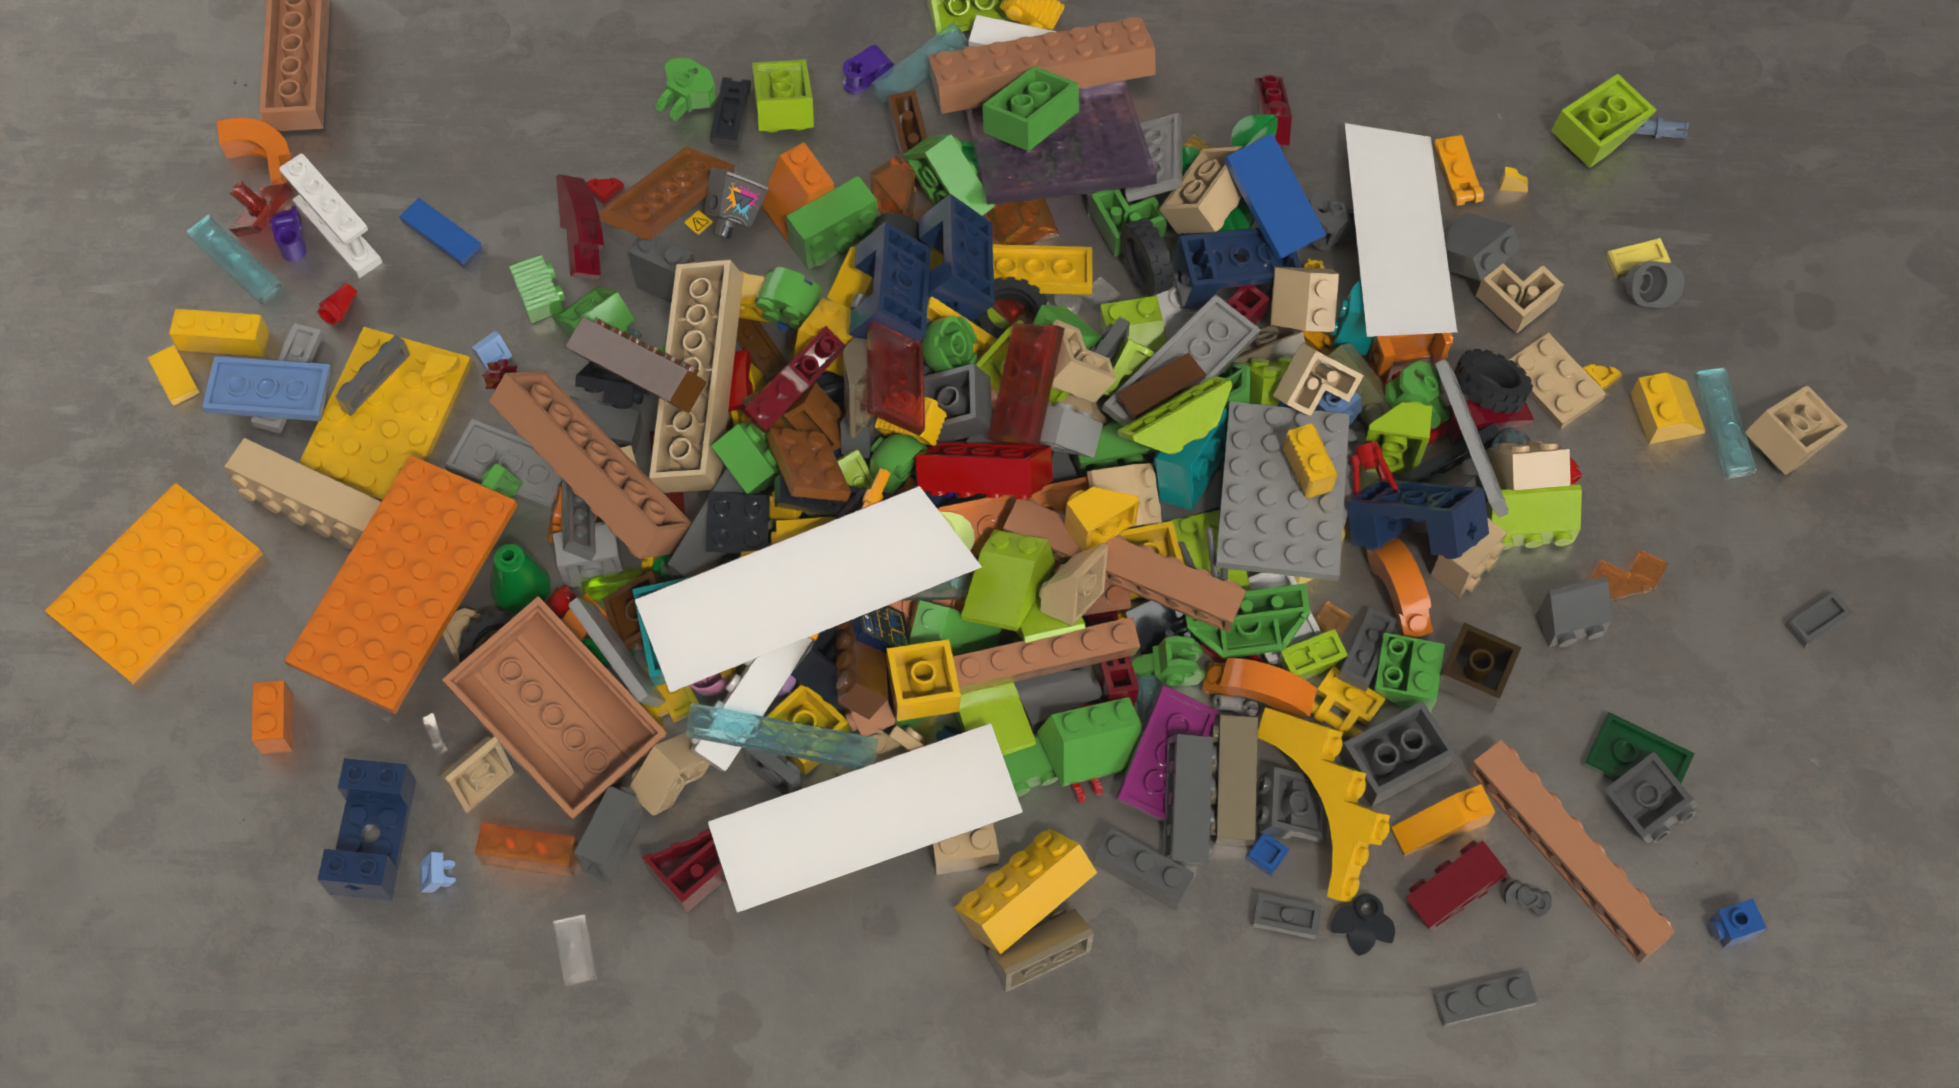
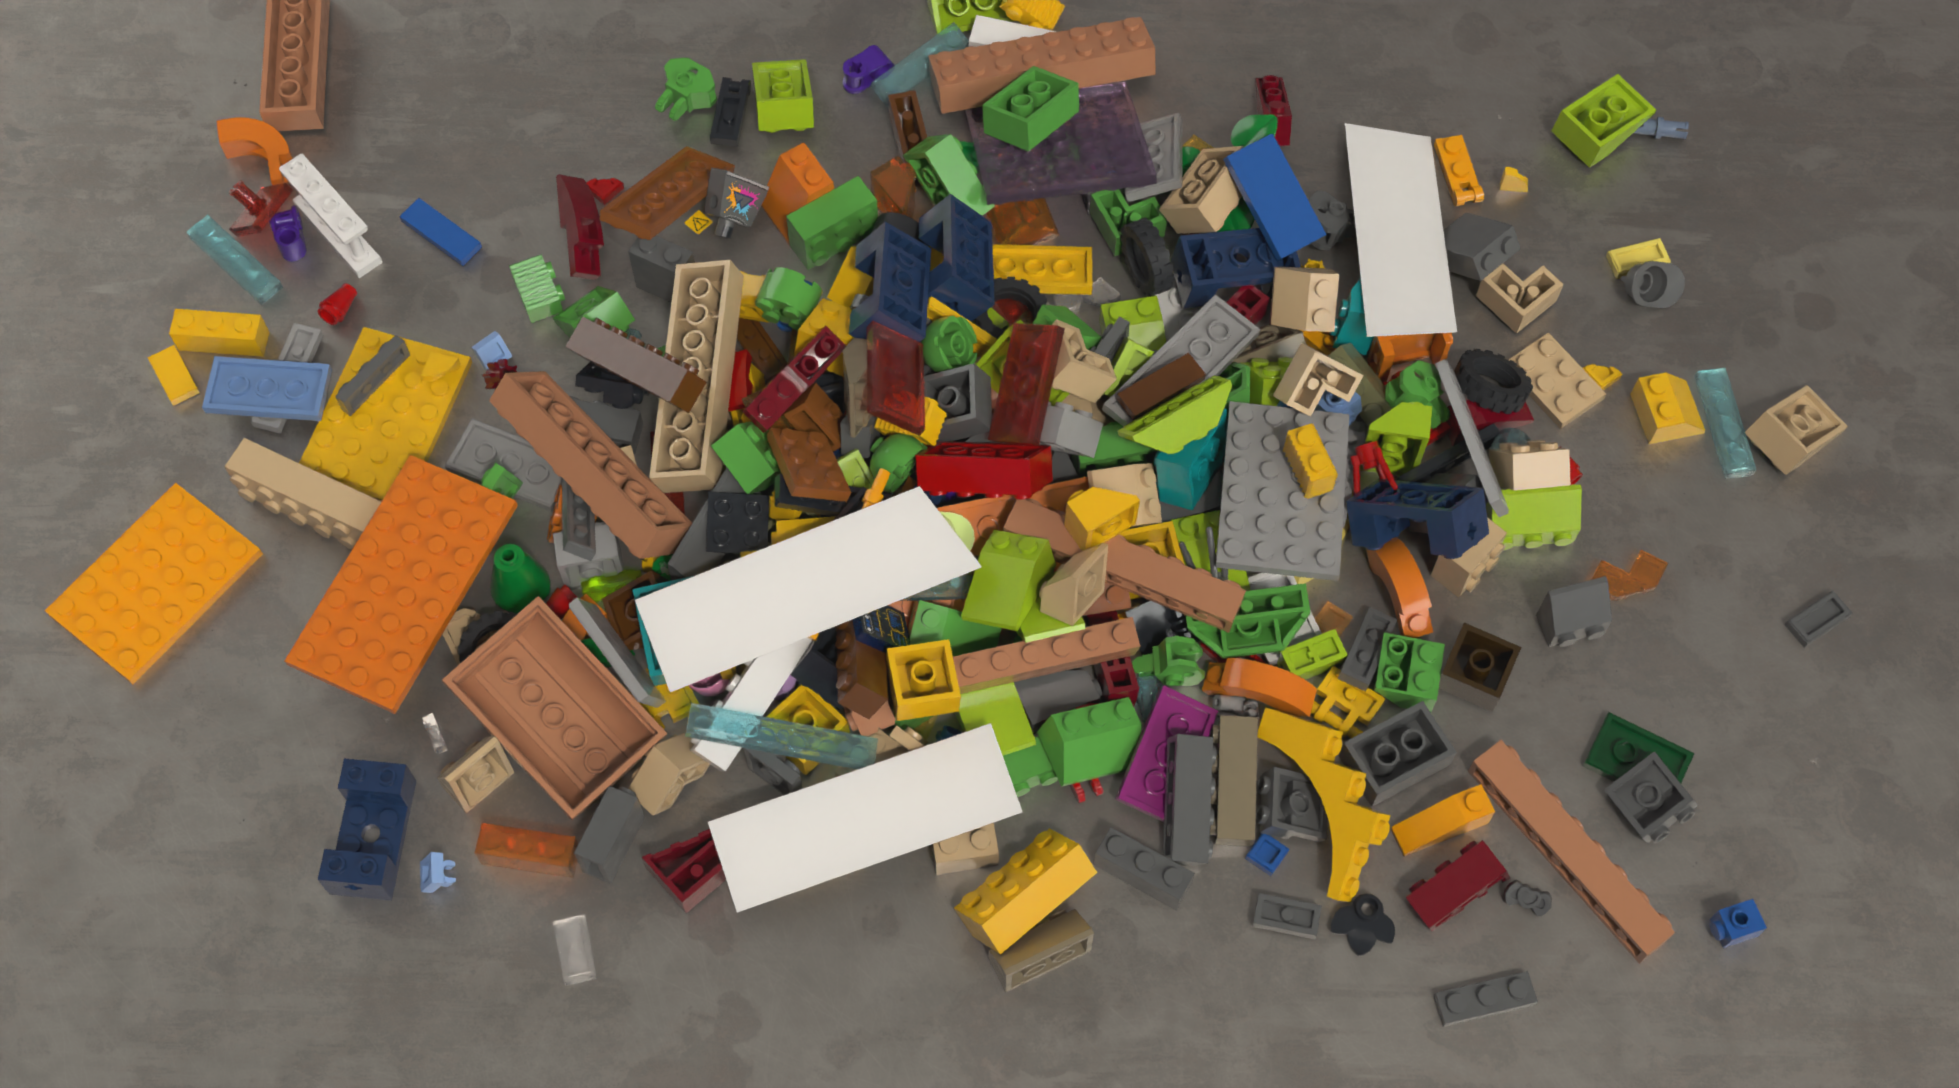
(272, 717): orange brick -> none

